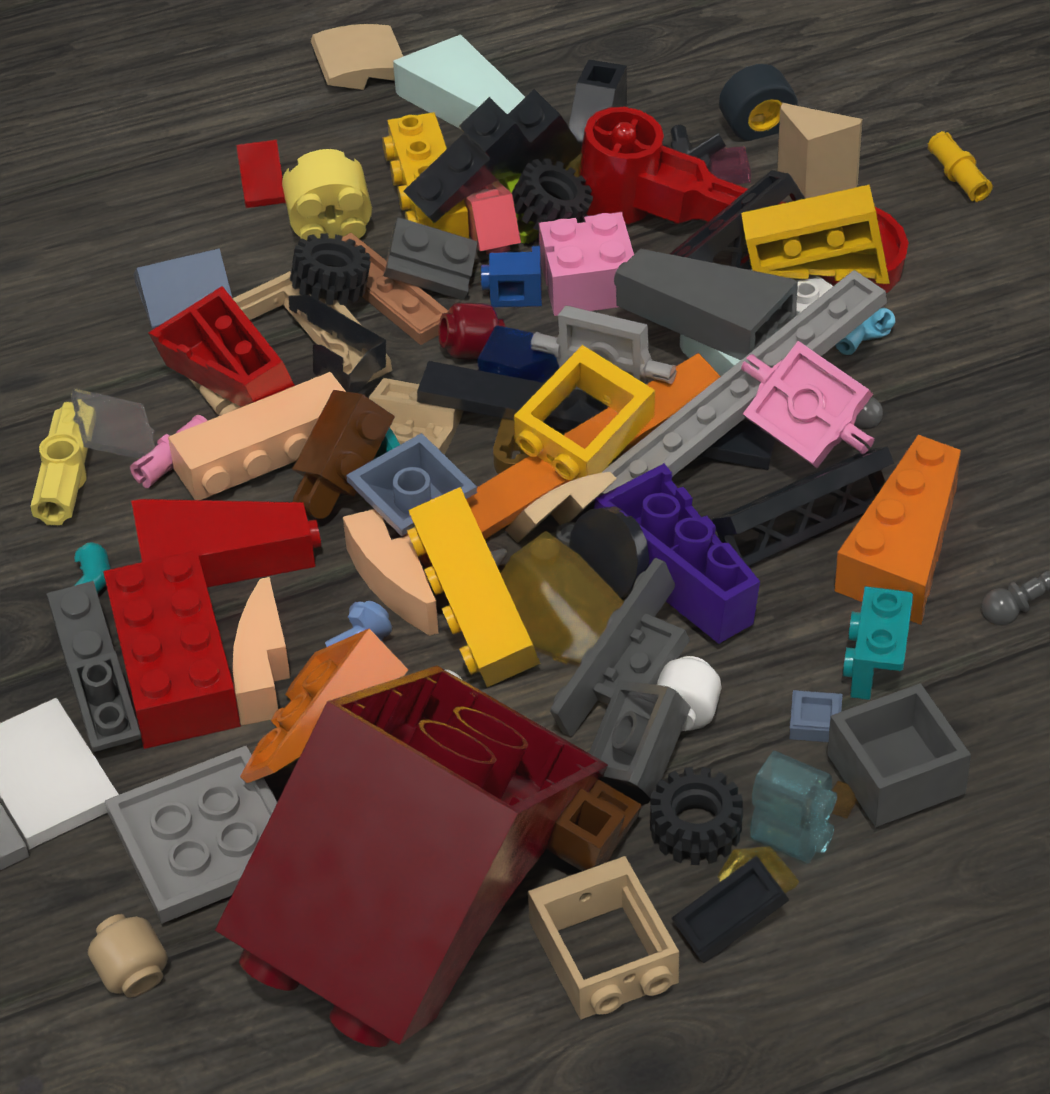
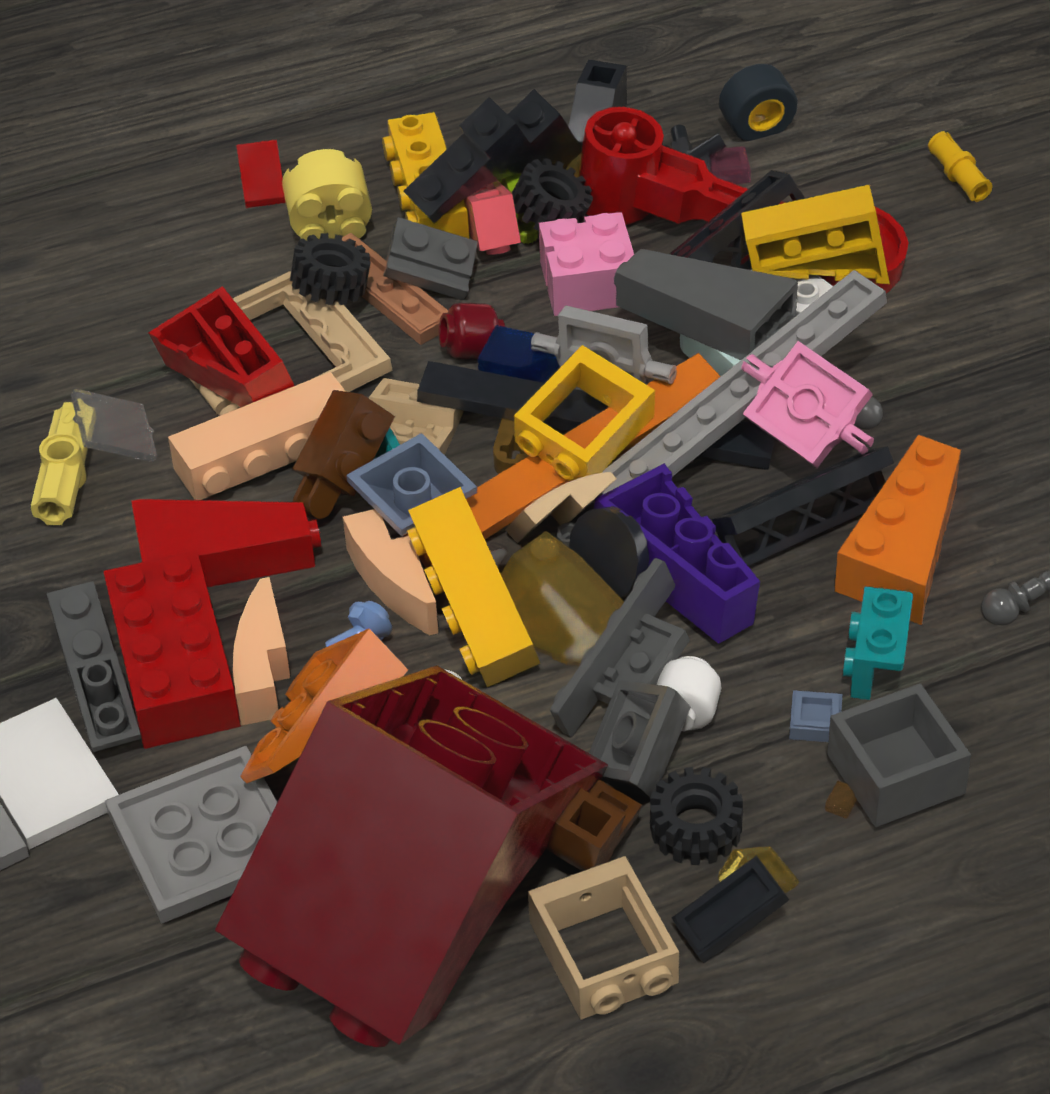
(93, 563): teal arm -> none
(127, 955): tan head -> none
(158, 460): bright pink pin -> none
(179, 283): sand blue slope -> none
(348, 332): black piece -> none
(355, 53): tan slope -> none
(452, 81): light aqua slope -> none
(513, 278): blue brick -> none
(792, 807): clear light blue brick -> none
(819, 149): tan slope -> none
(873, 328): medium azure arm -> none

